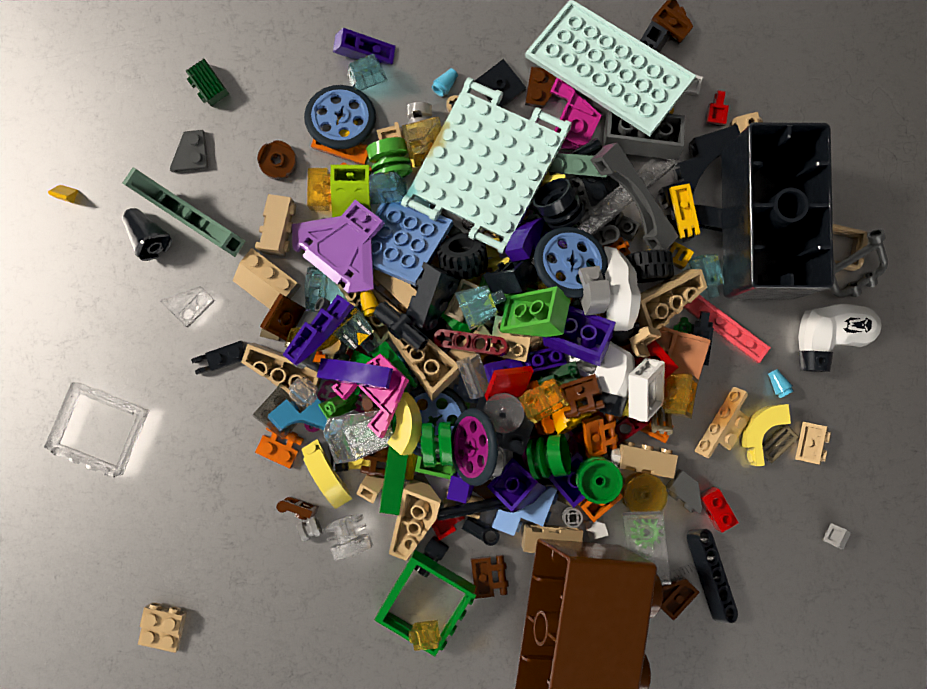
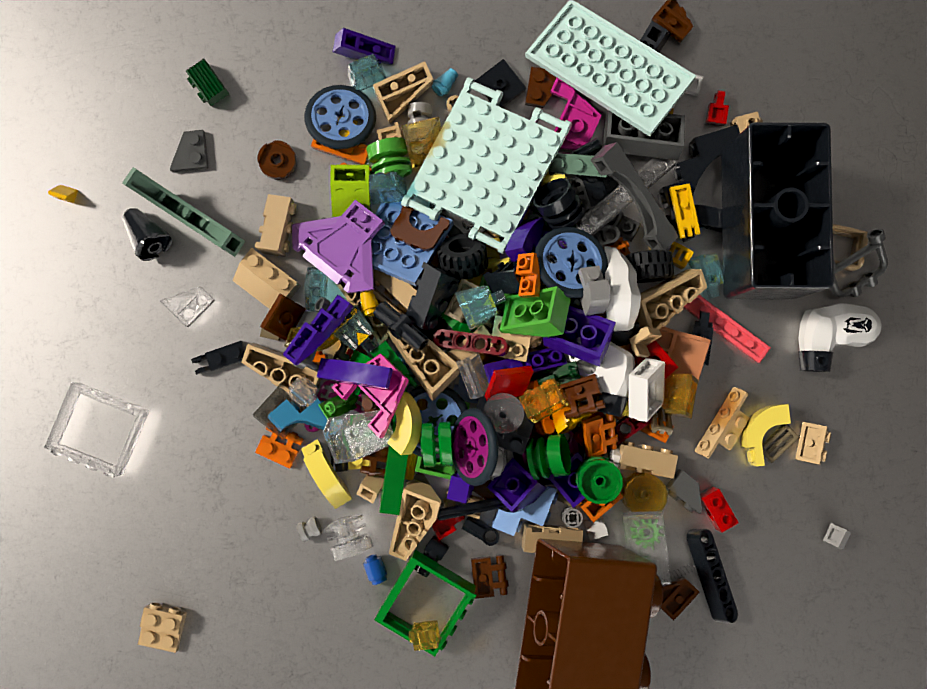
(301, 508): reddish brown plate -> none
(318, 189): clear yellow brick -> none
(375, 569): none -> blue brick
(402, 89): none -> tan wedge
(422, 239): none -> reddish brown piece
(529, 271): none -> orange slope
(683, 322): green plate -> none
(780, 384): medium azure cone -> none

